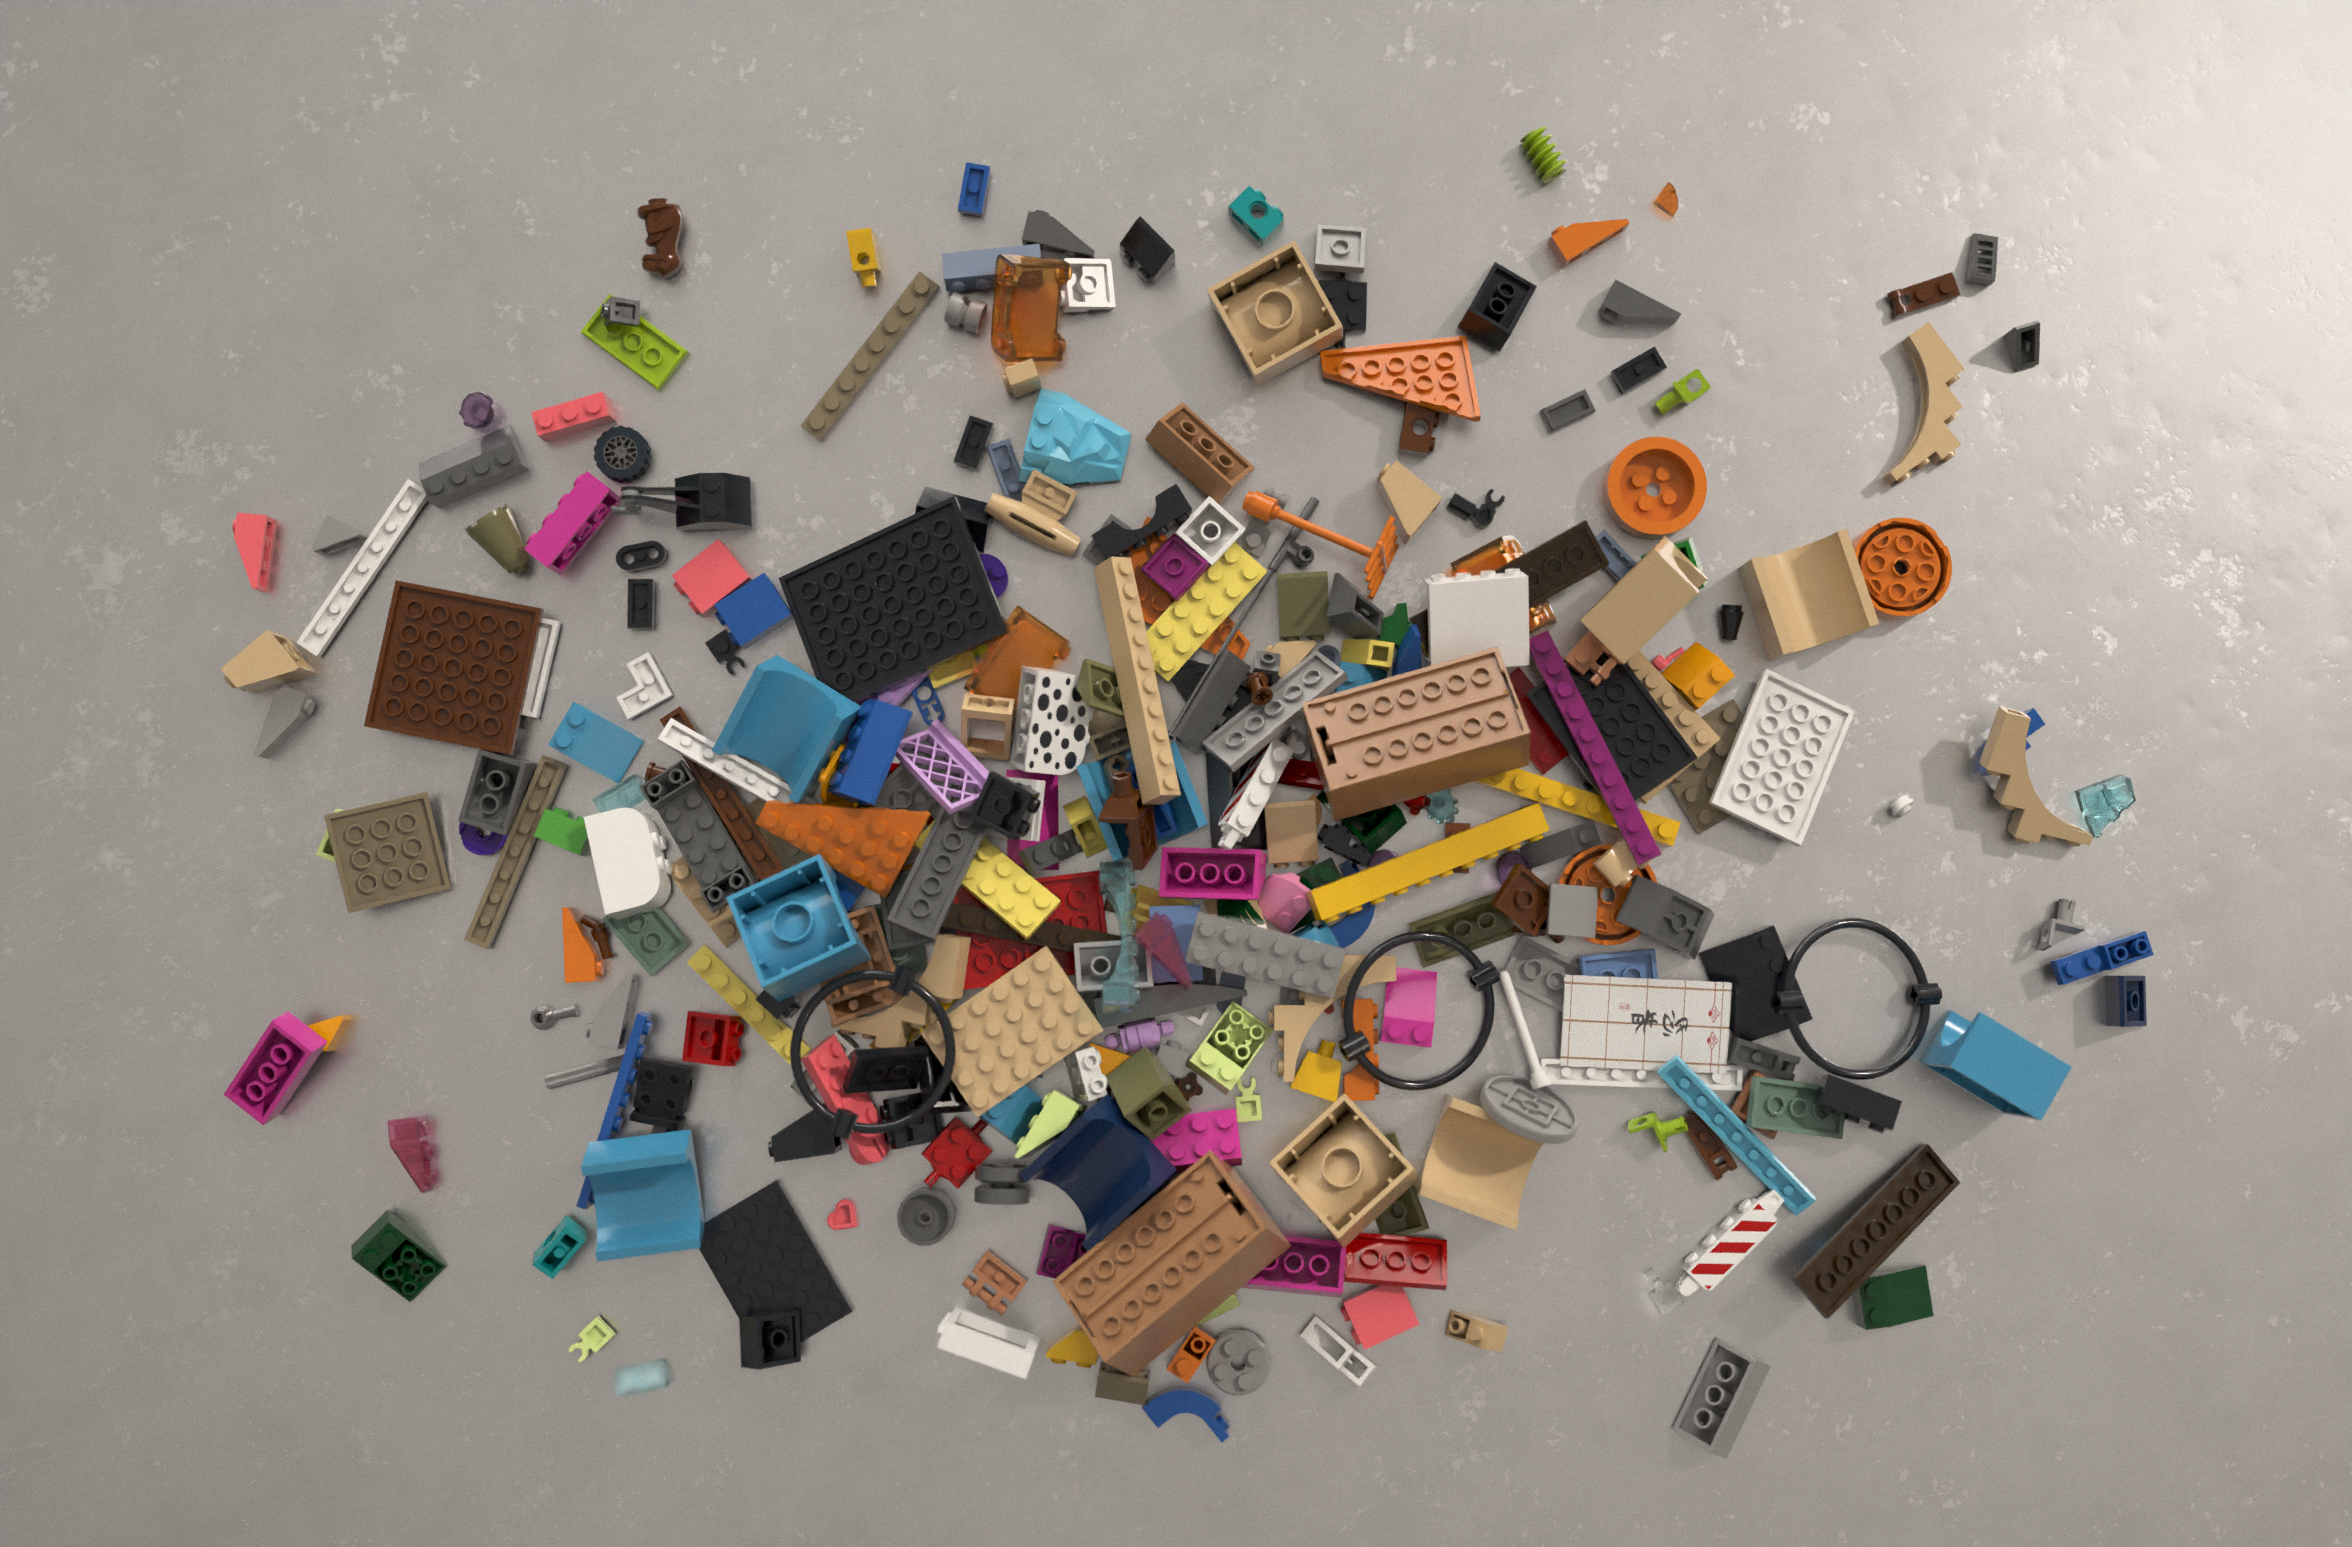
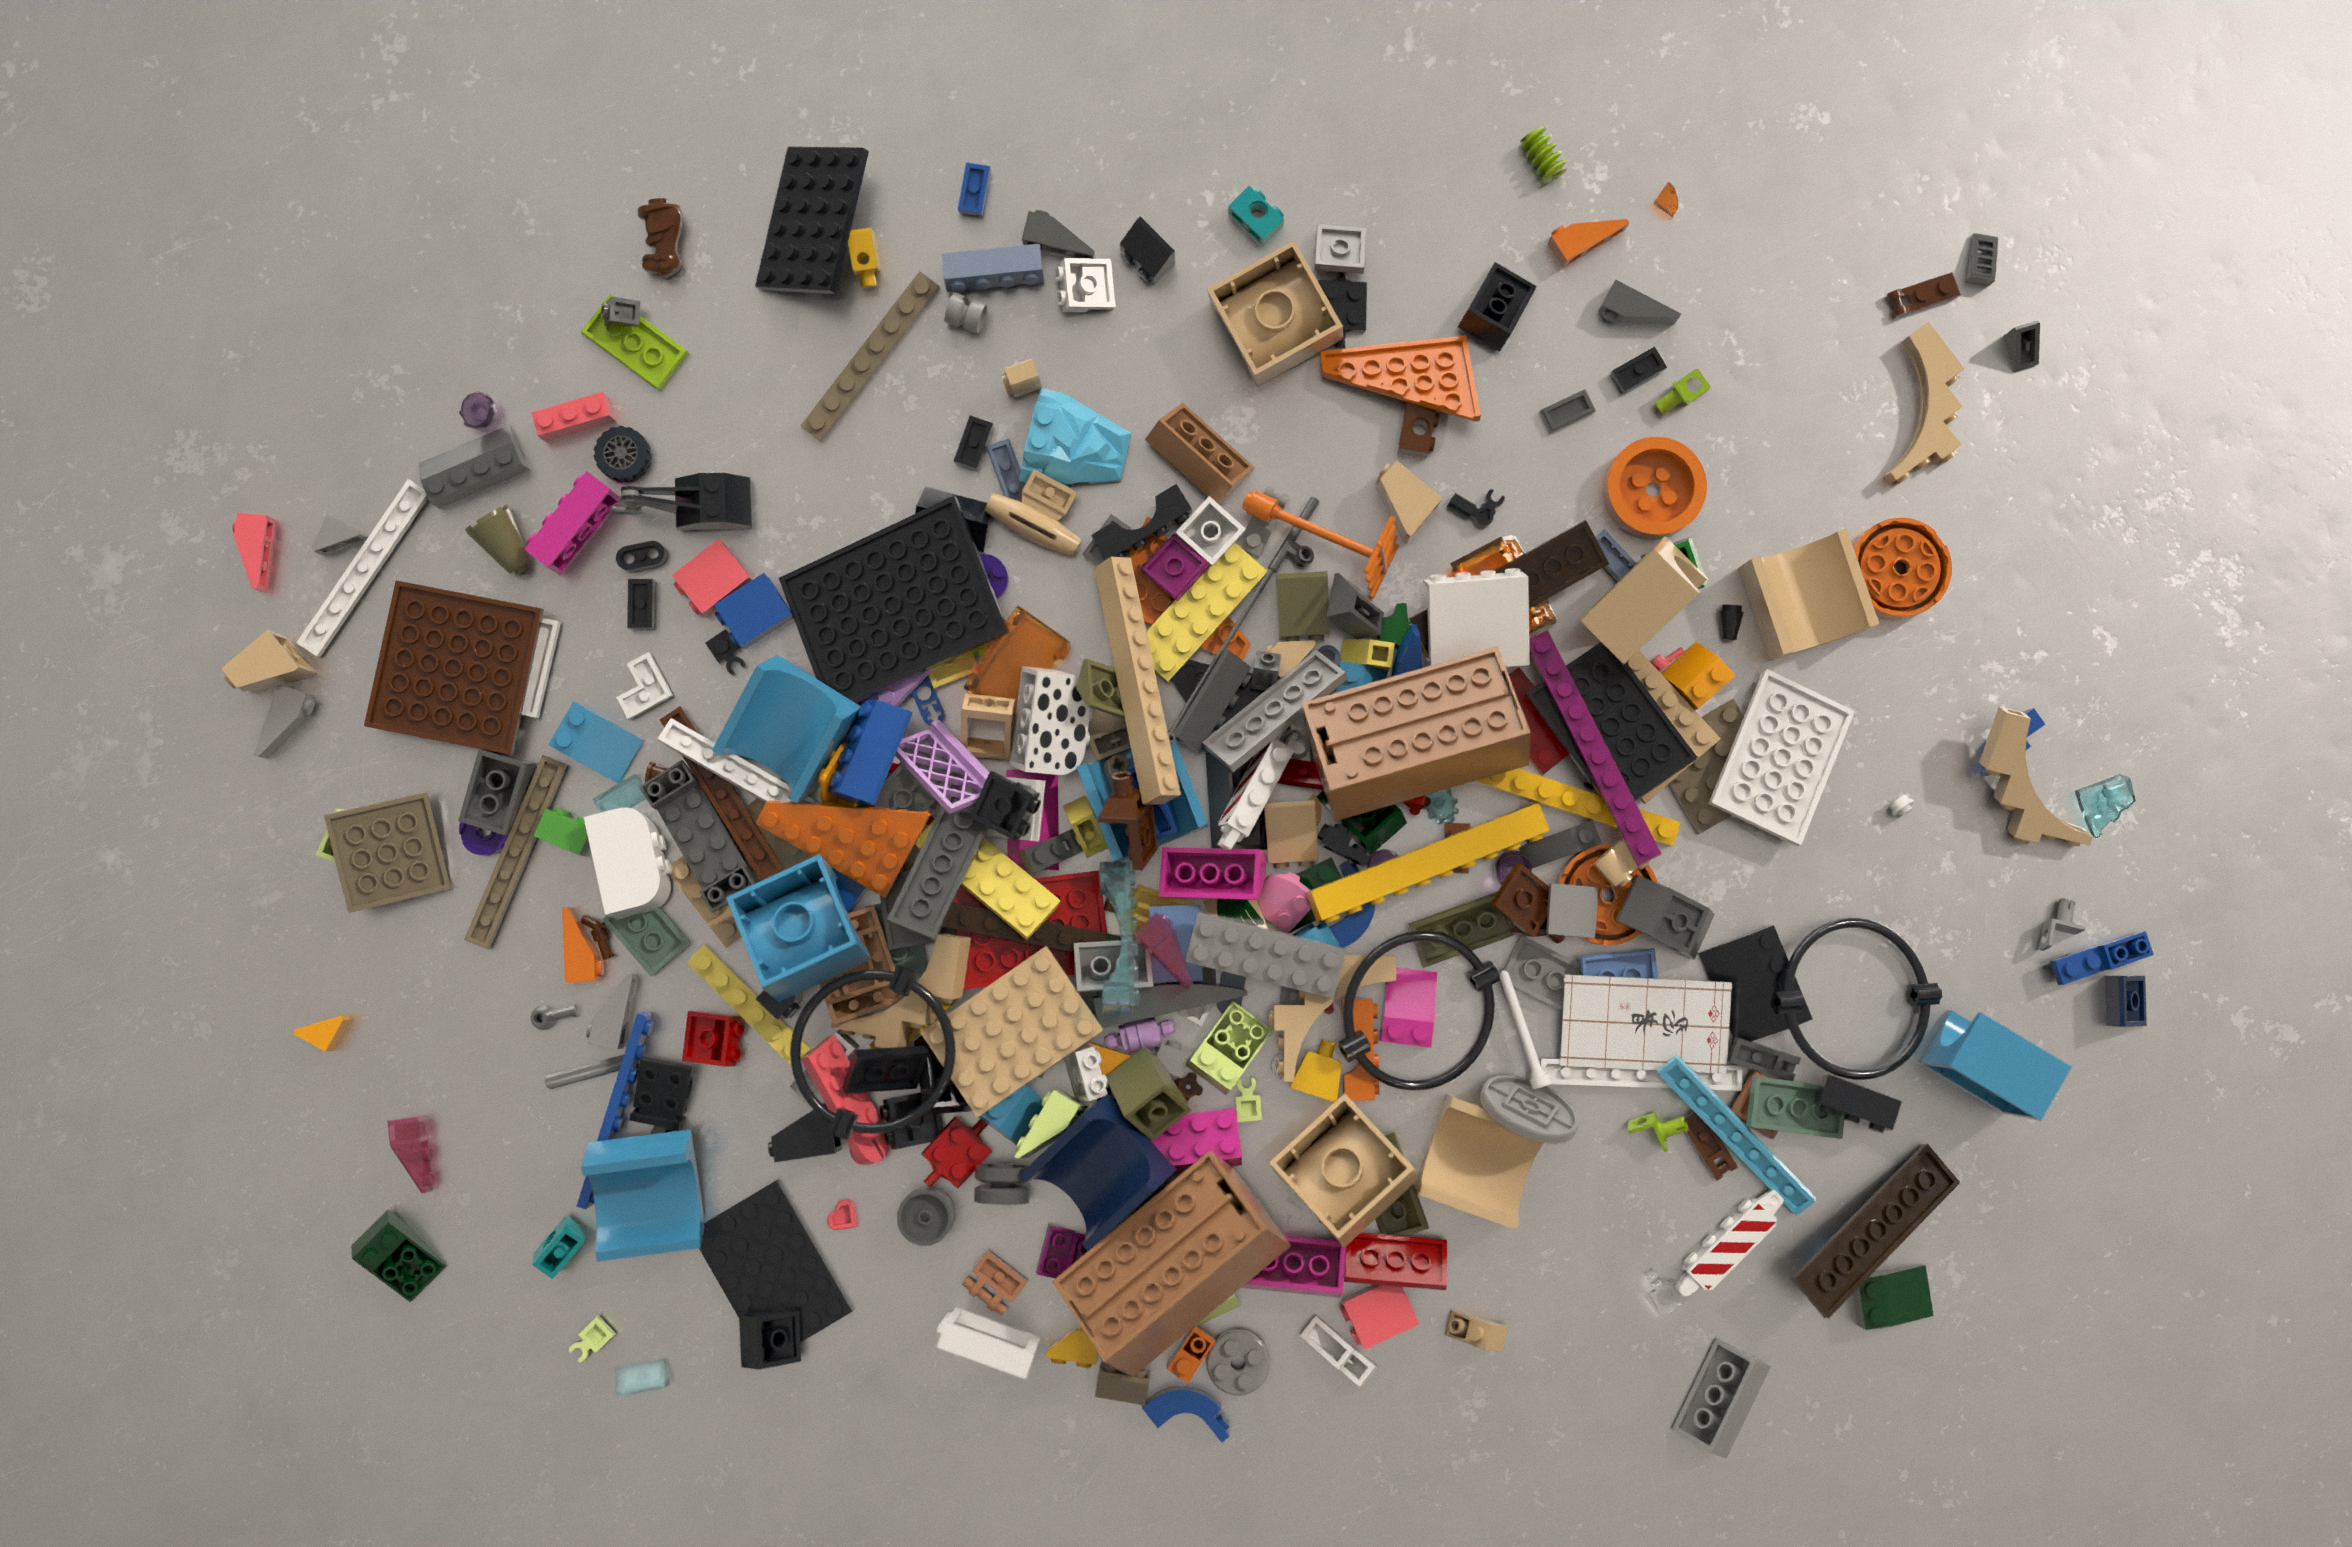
(275, 1068): dark pink brick -> none
(812, 219): none -> black plate
(1028, 308): clear orange windscreen -> none
(1257, 688): reddish brown bush -> none
(1584, 658): nougat plate -> none

